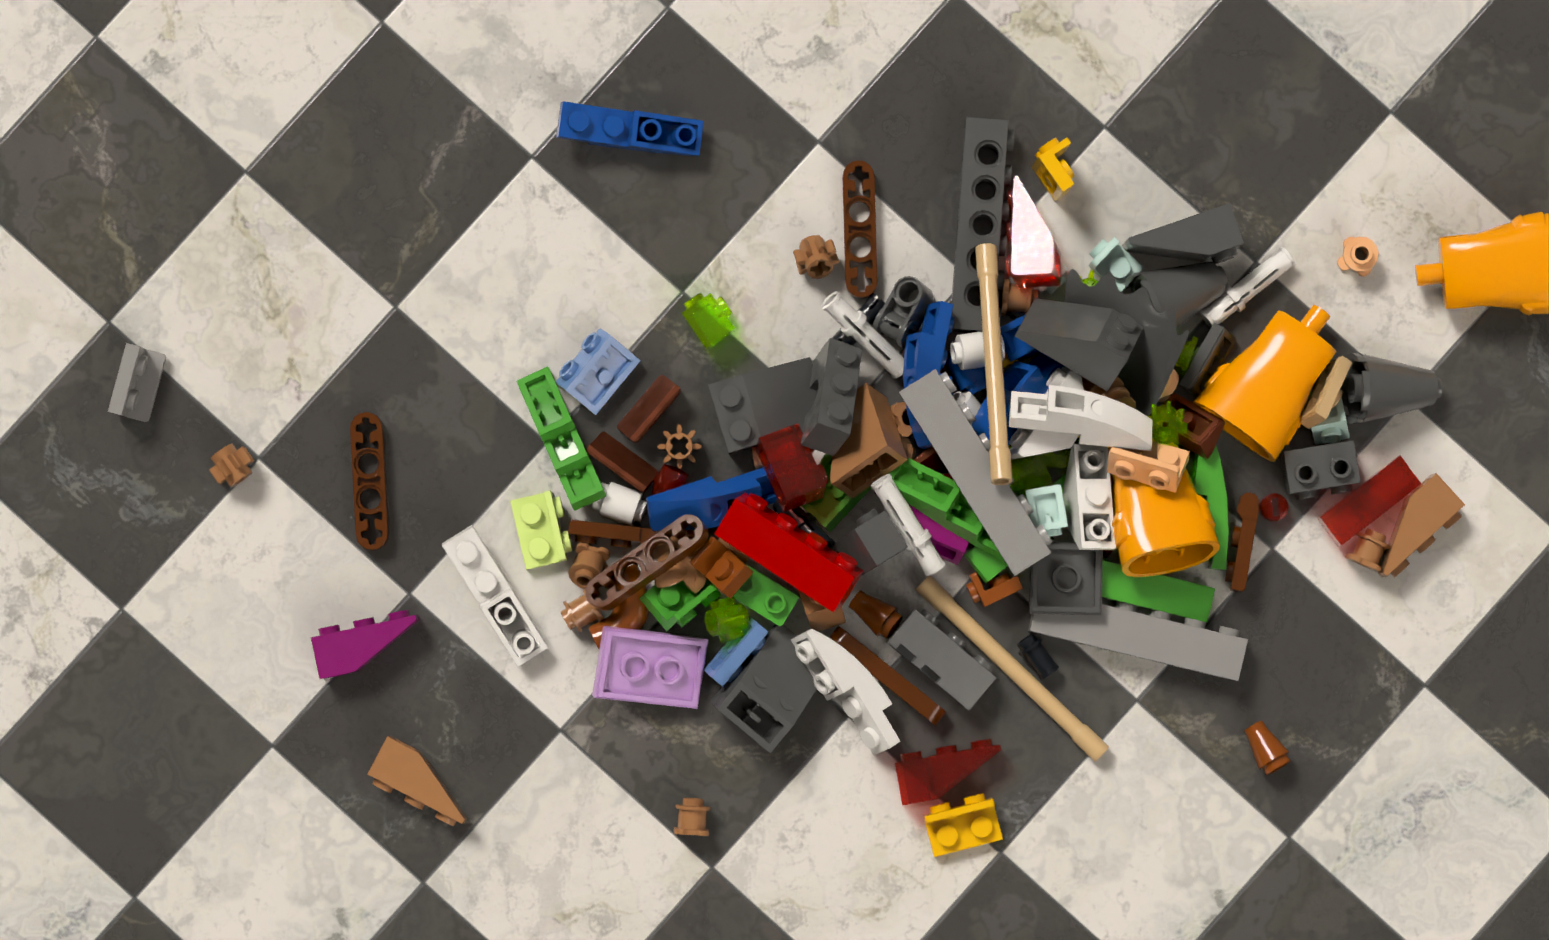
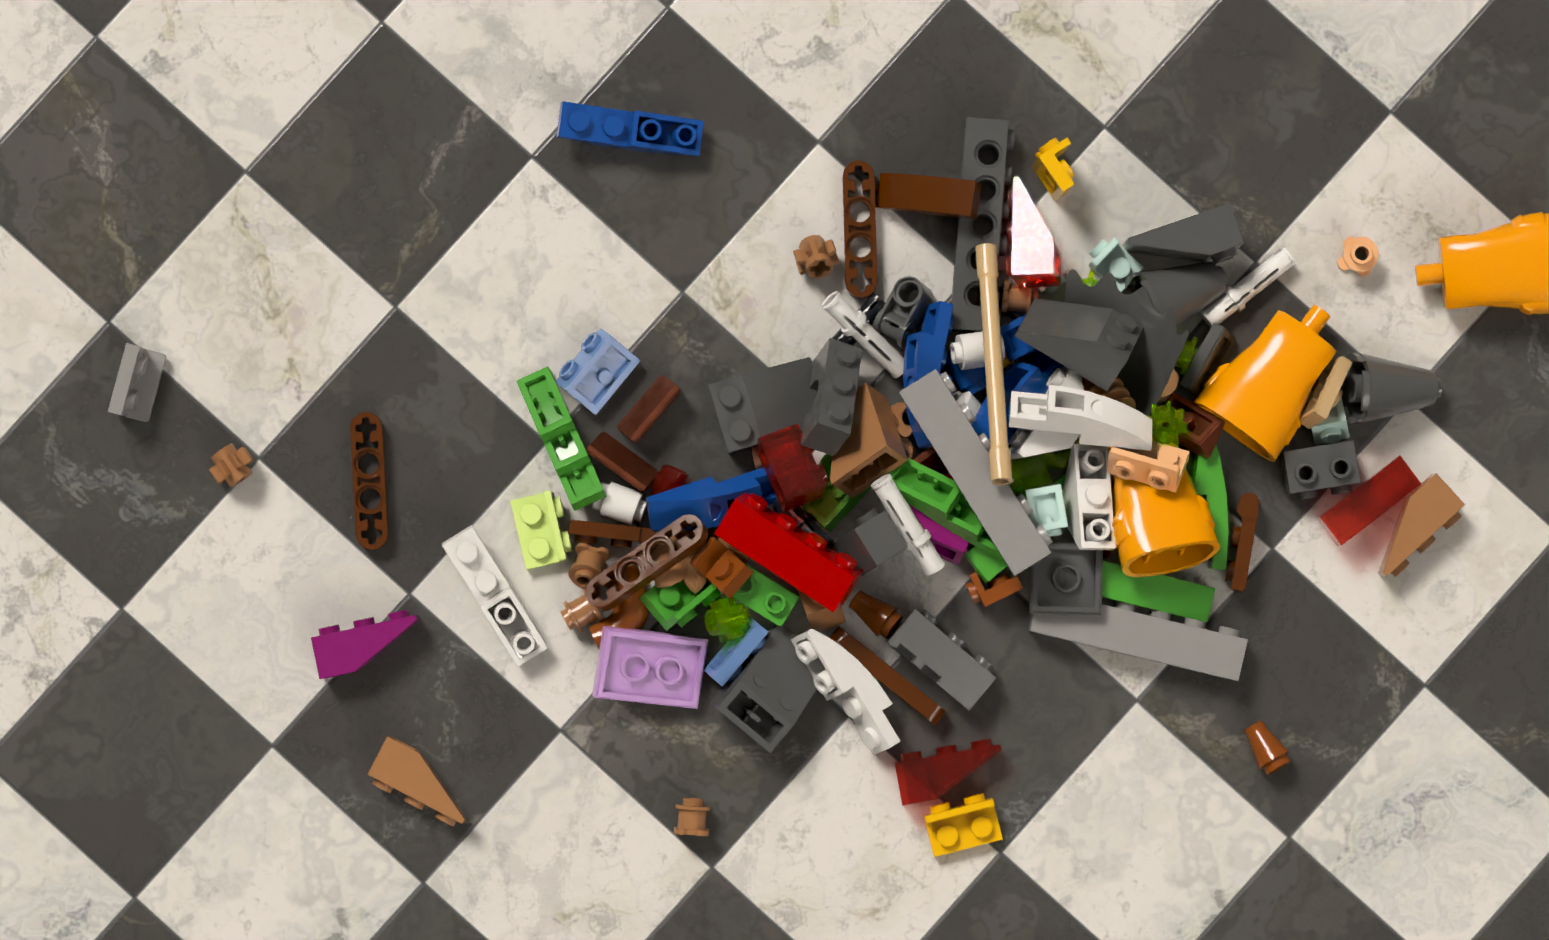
(679, 457): medium nougat gear -> none
(708, 319): clear neon green brick -> none
(928, 195): none -> reddish brown slope
(1037, 656): black pin -> none
(1079, 732): tan piece -> none
(1266, 508): clear red hinge -> none
(1369, 549): medium nougat brick -> none

